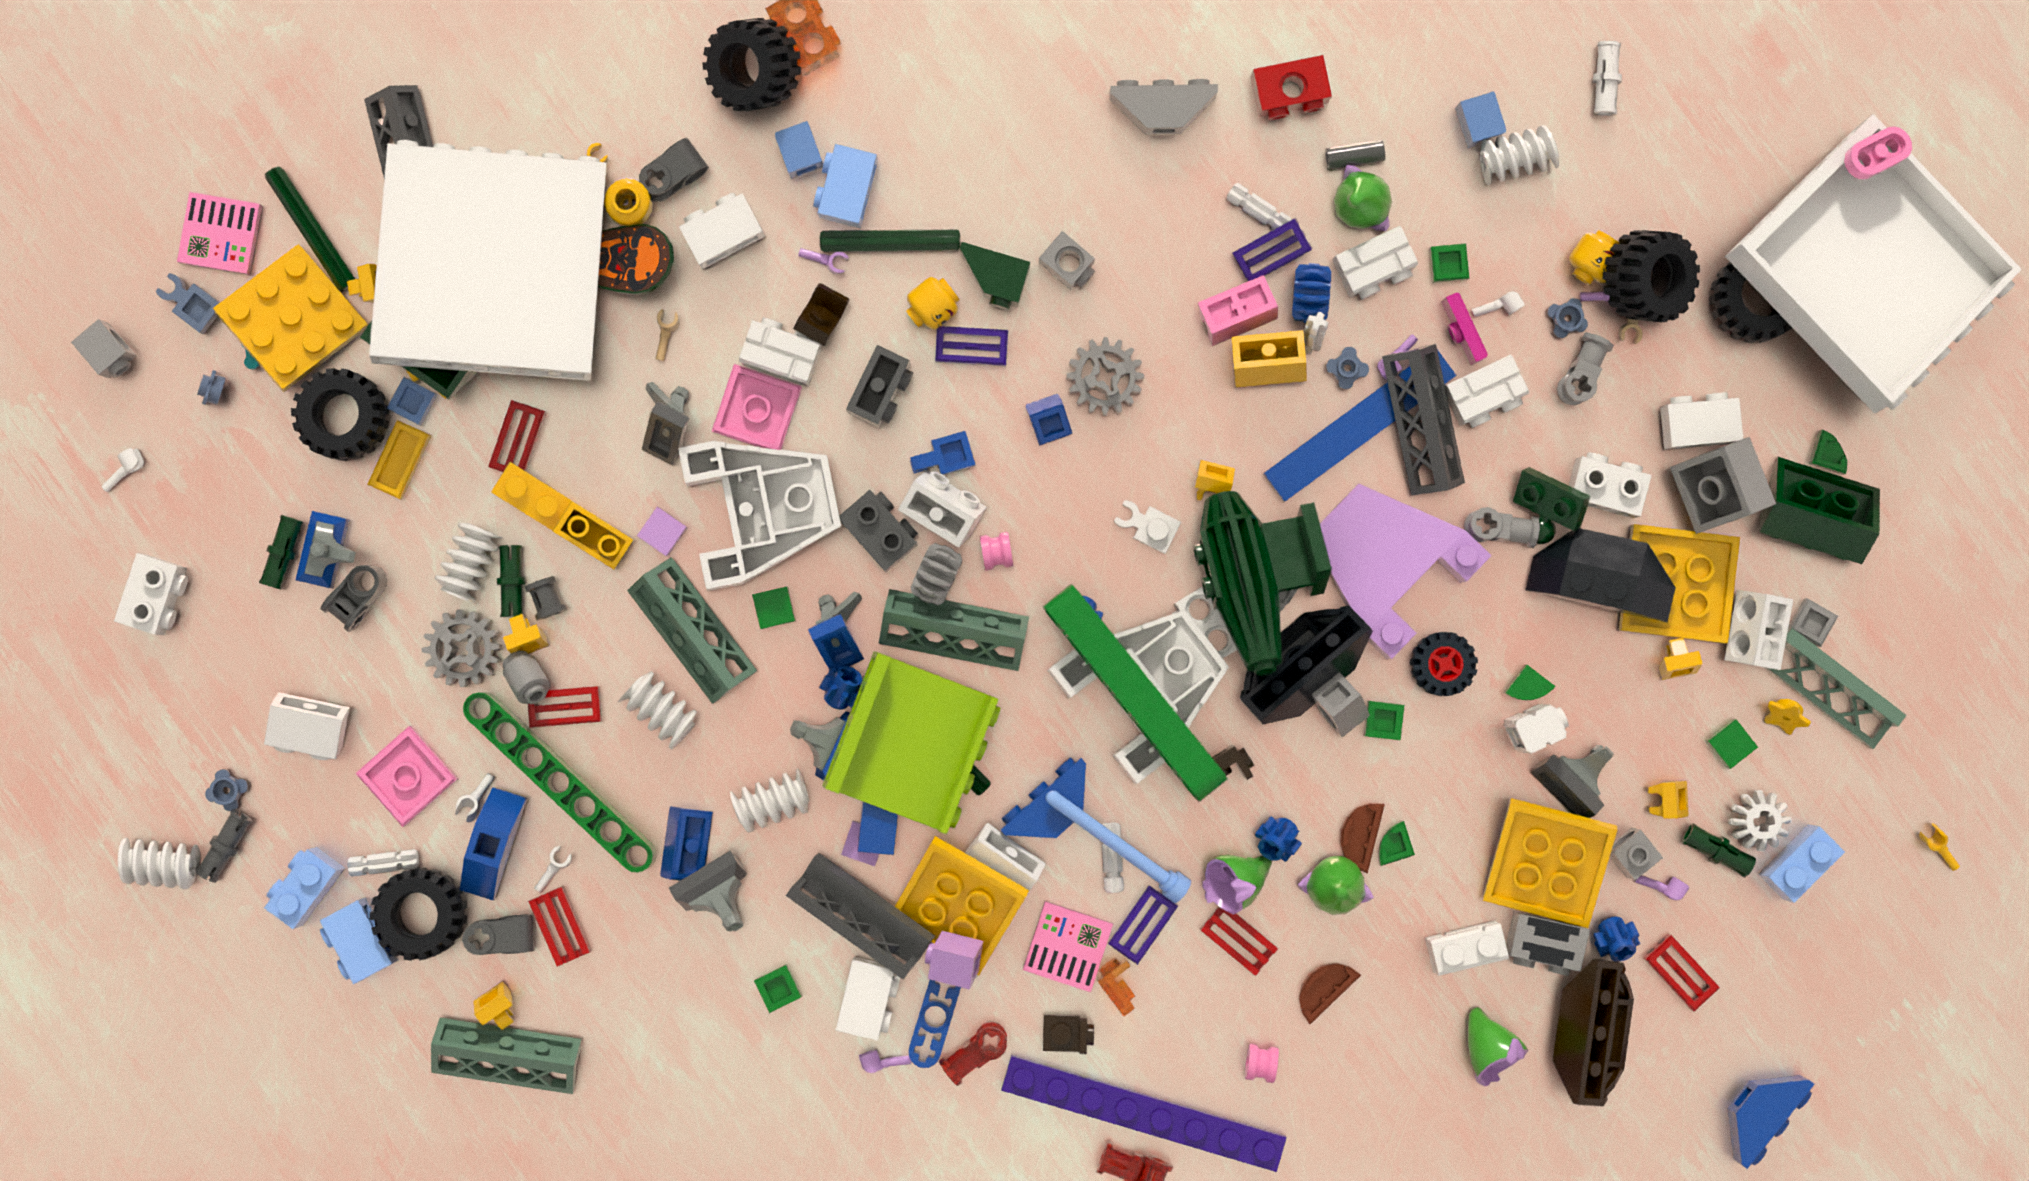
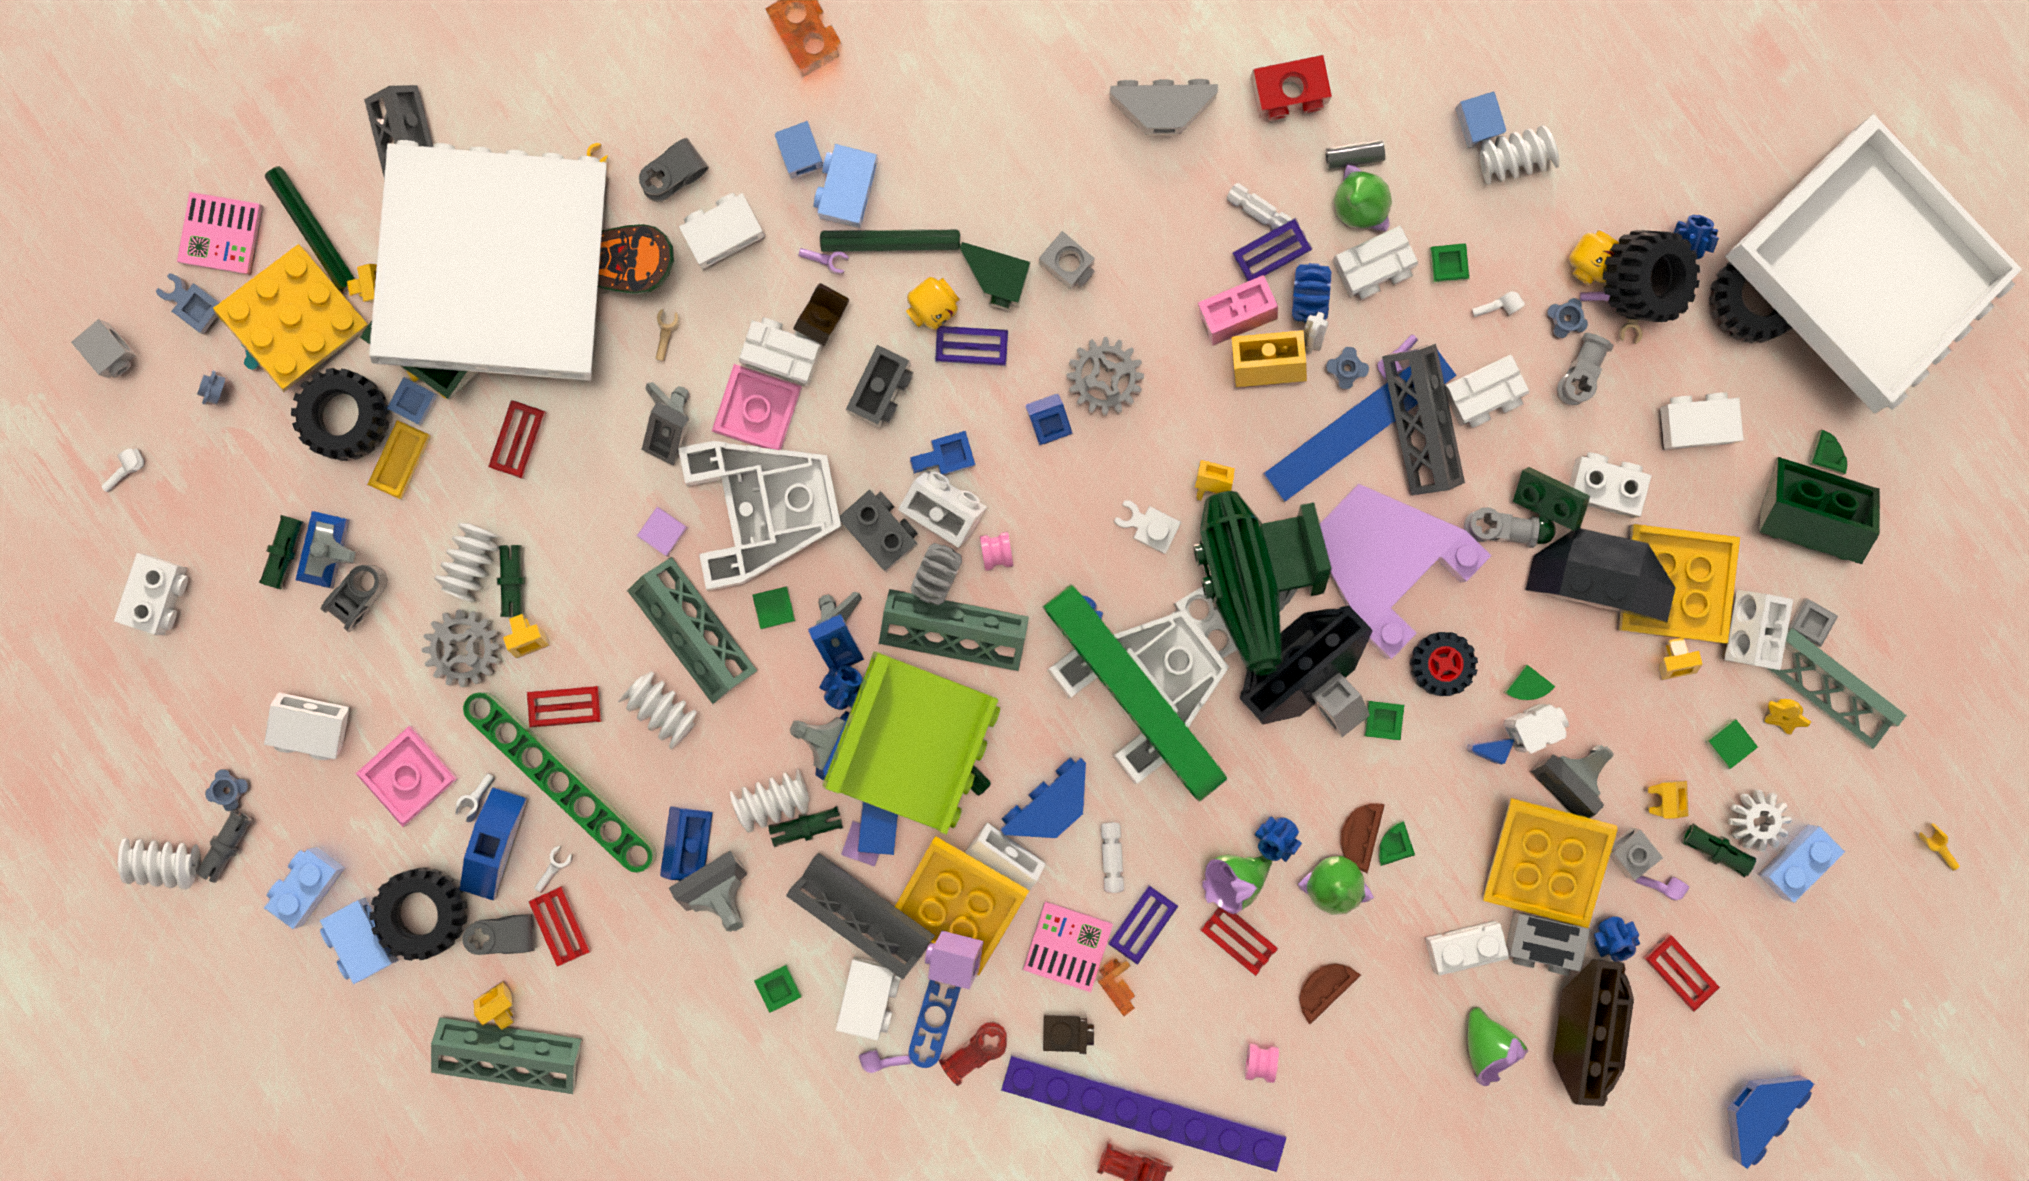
(383, 862): white axle -> none
(525, 677): light grey brick -> none
(545, 598): dark grey bush -> none
(562, 515): yellow slope -> none
(628, 191): yellow head -> none
(728, 69): black tyre -> none
(805, 826): none -> dark green pin
(1173, 884): light blue piece -> none
(1230, 756): dark brown bracket -> none
(1463, 329): dark pink plate -> none
(1494, 751): none -> blue slope
(1607, 78): white pin -> none
(1699, 233): none -> blue gear
(1723, 485): light grey brick -> none
(1875, 154): bright pink plate -> none

